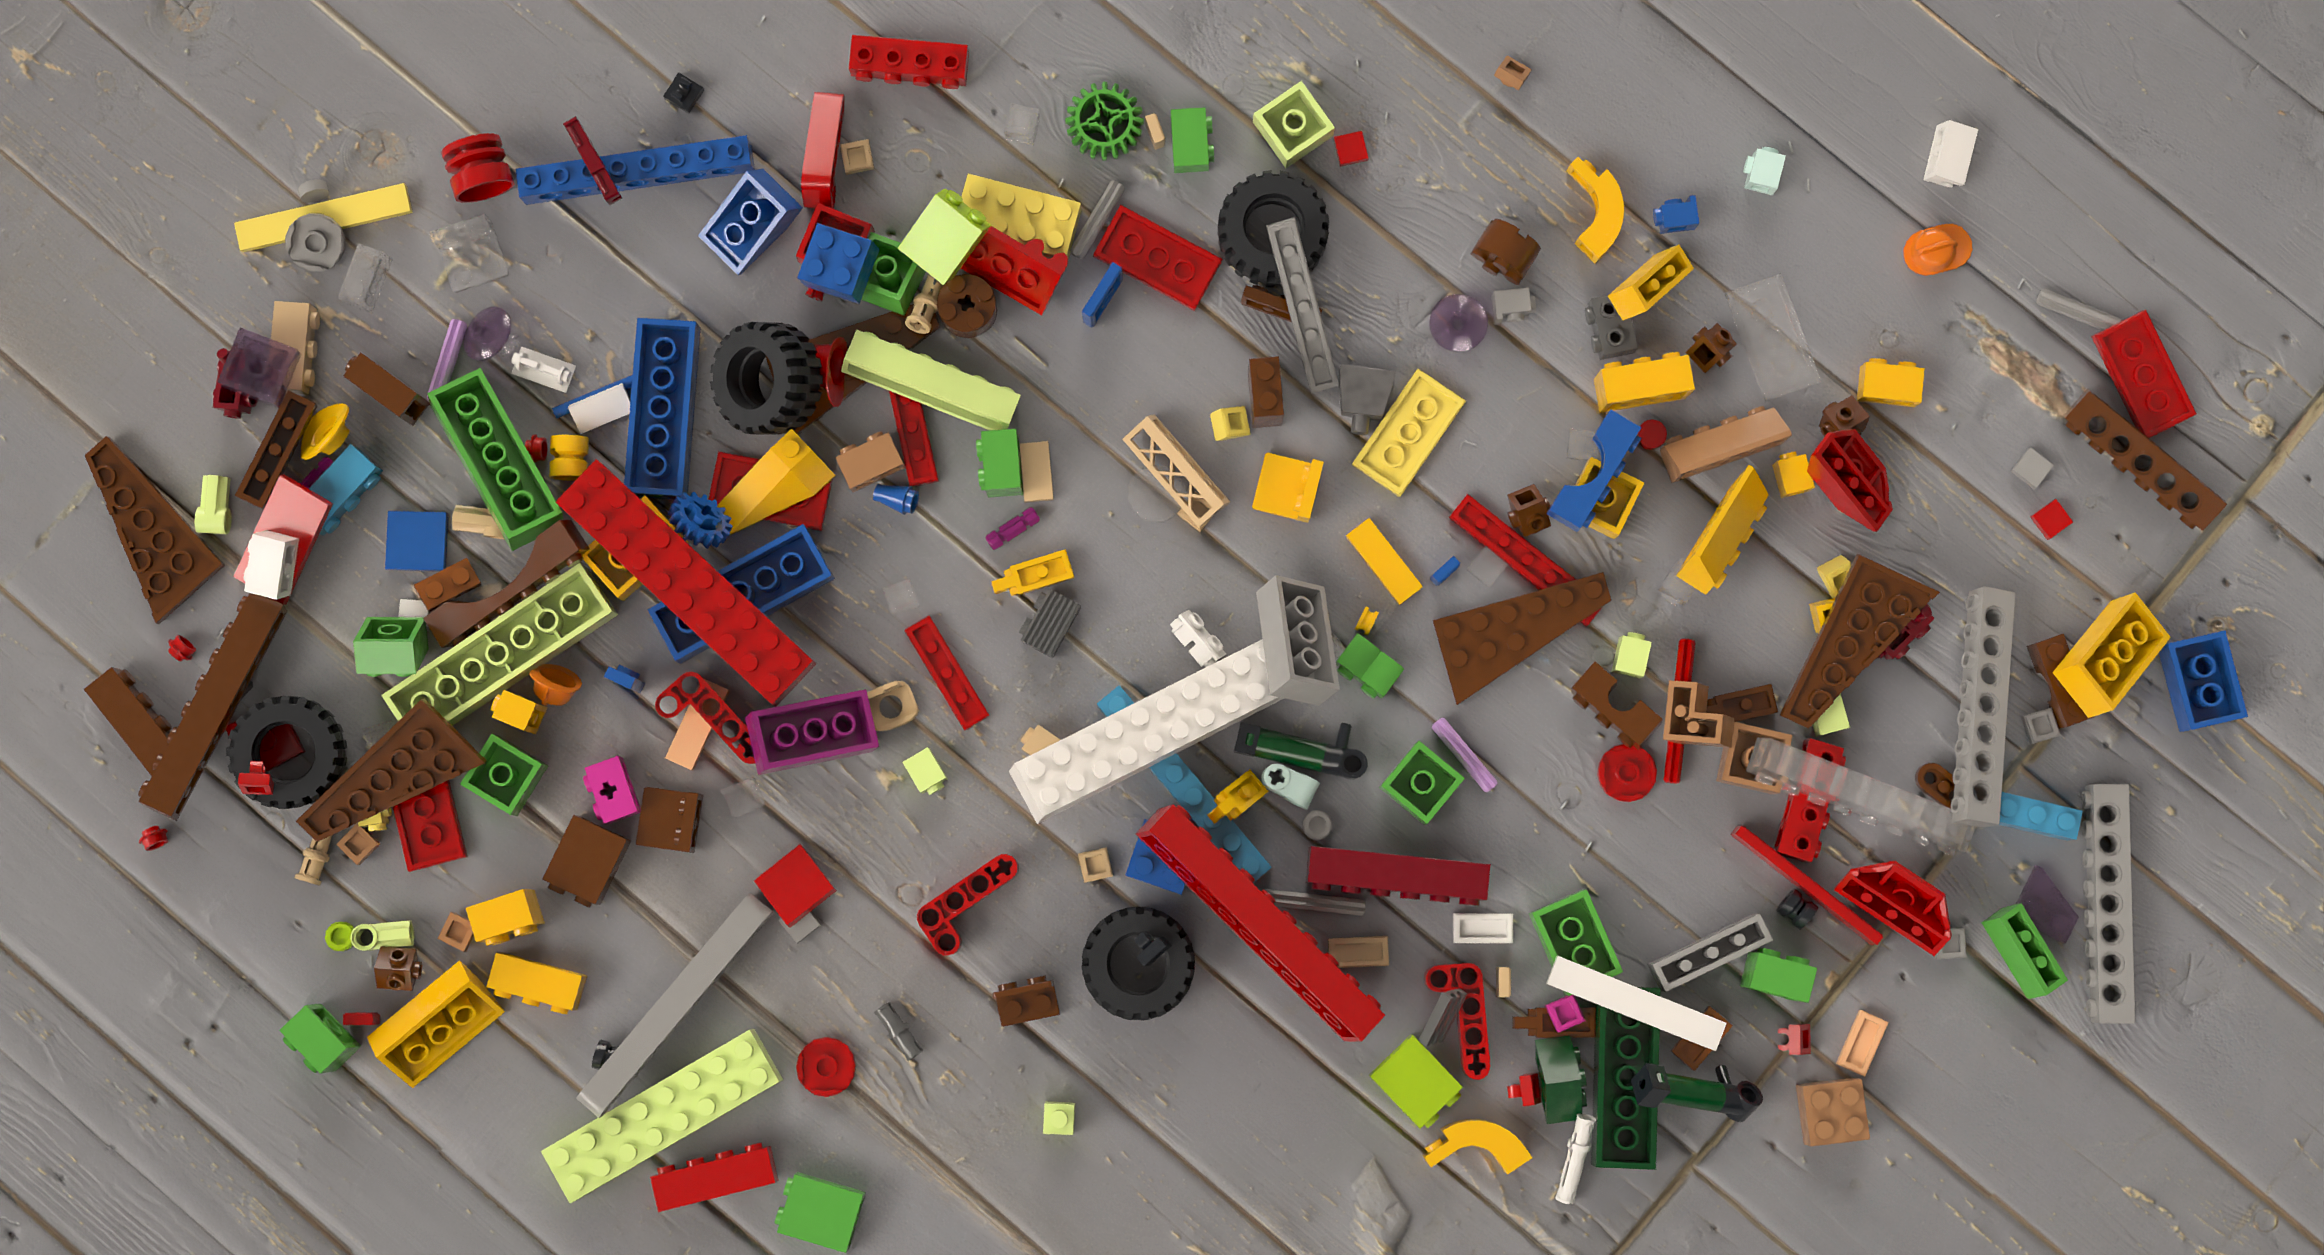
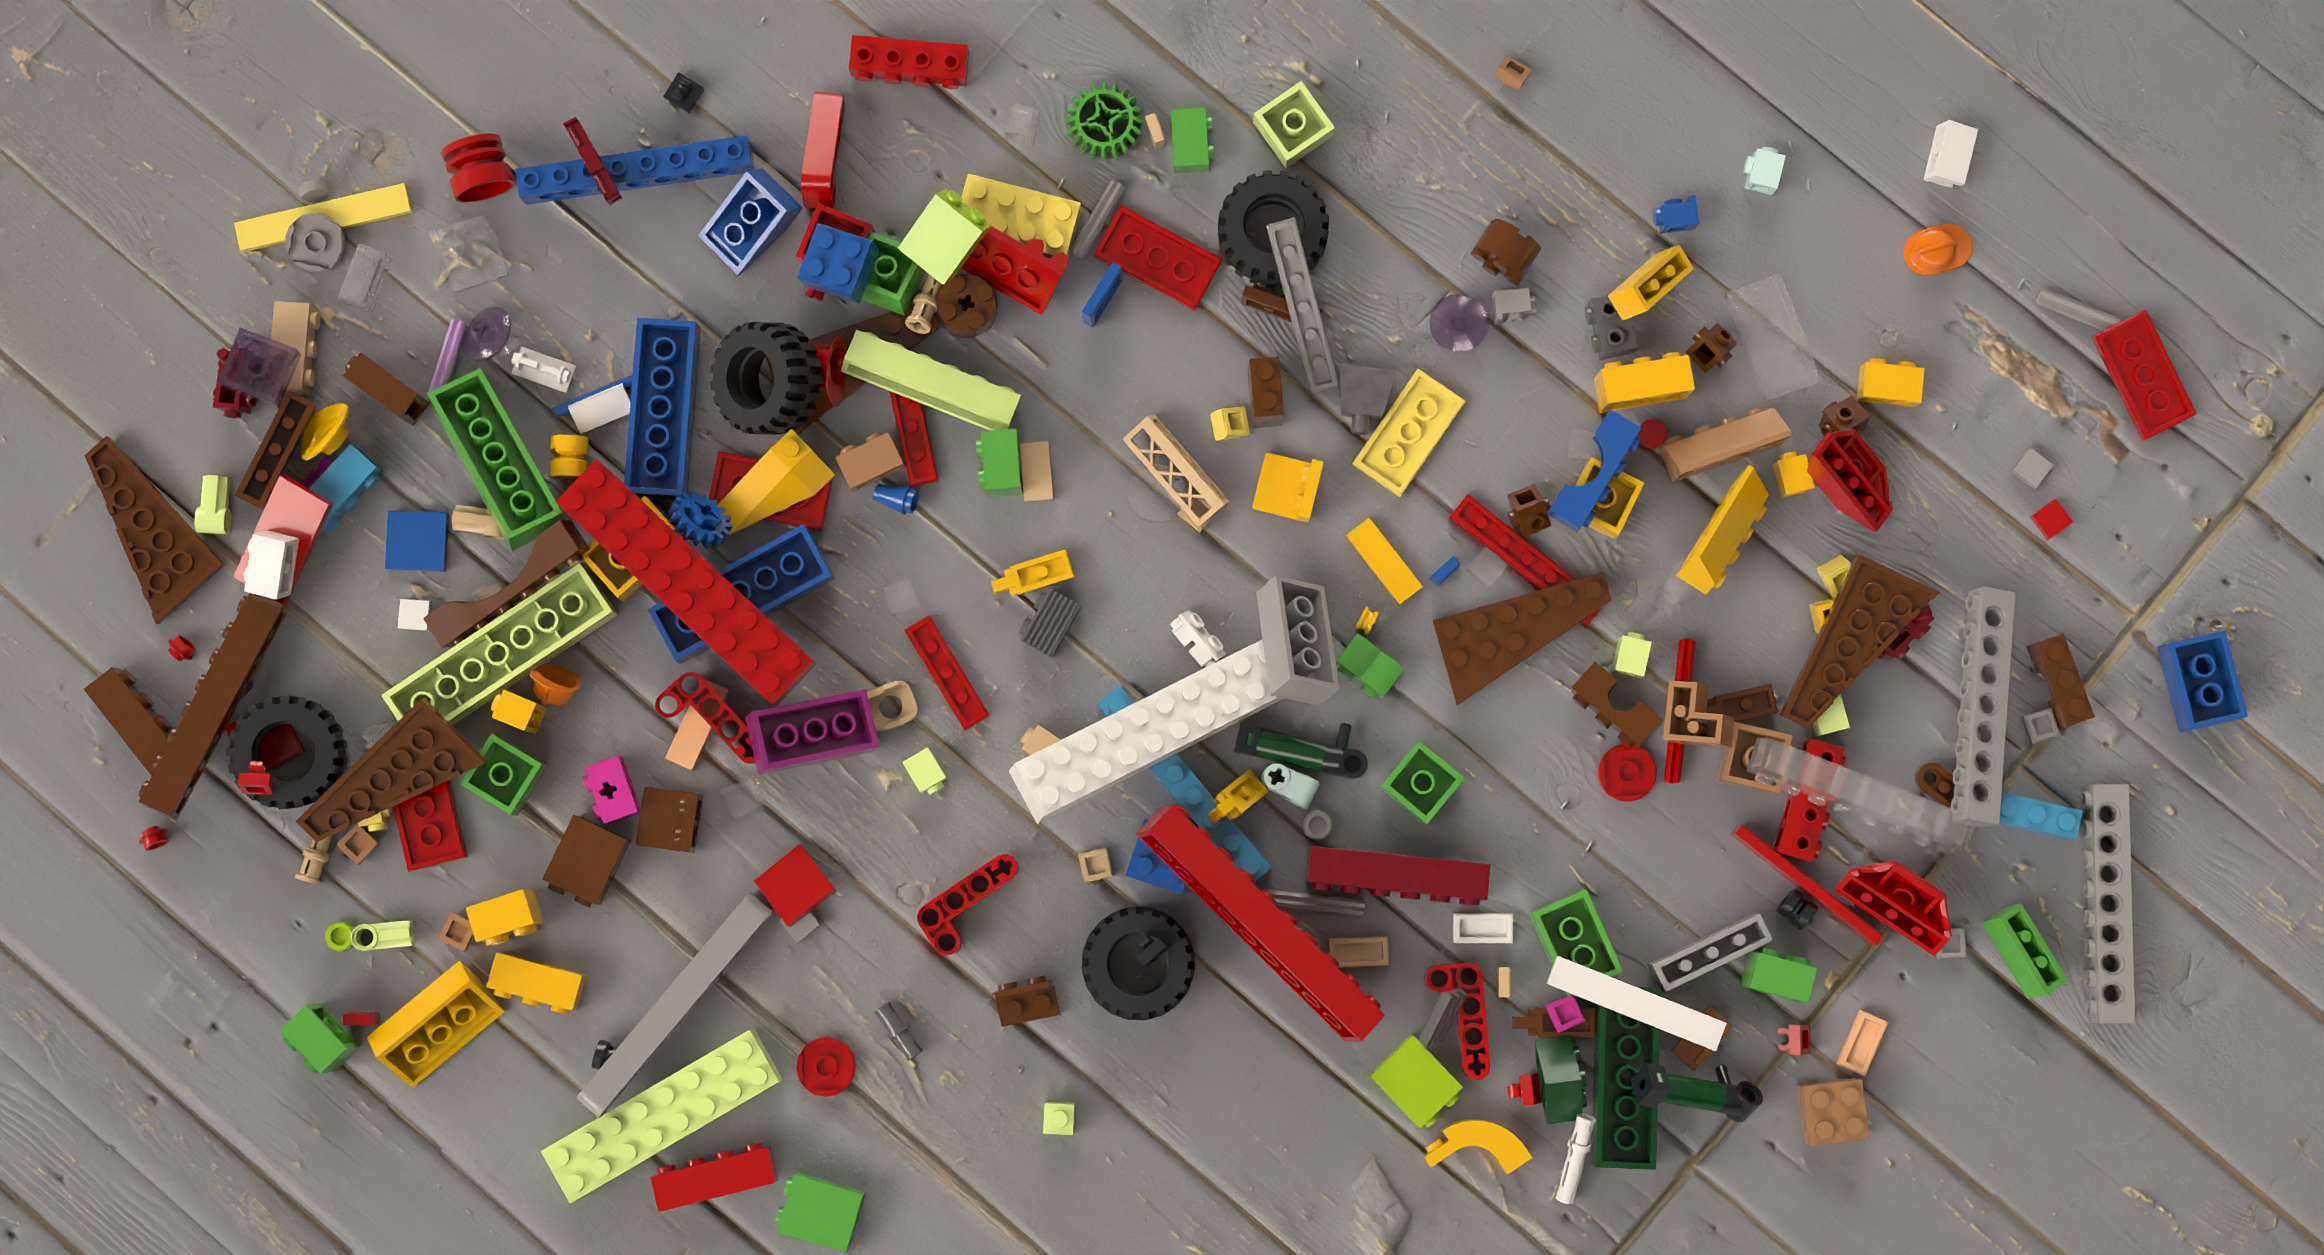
(390, 646): bright green brick -> none
(397, 968): reddish brown brick -> none
(447, 584): dark orange plate -> none
(537, 448): red plate -> none
(625, 677): blue plate -> none
(857, 156): tan tile -> none
(1012, 528): magenta axle -> none
(1350, 148): red tile -> none
(1464, 754): lavender axle -> none
(1608, 209): yellow arch -> none
(2047, 906): clear purple wing -> none
(2111, 655): yellow brick -> none
(2208, 502): reddish brown brick -> none

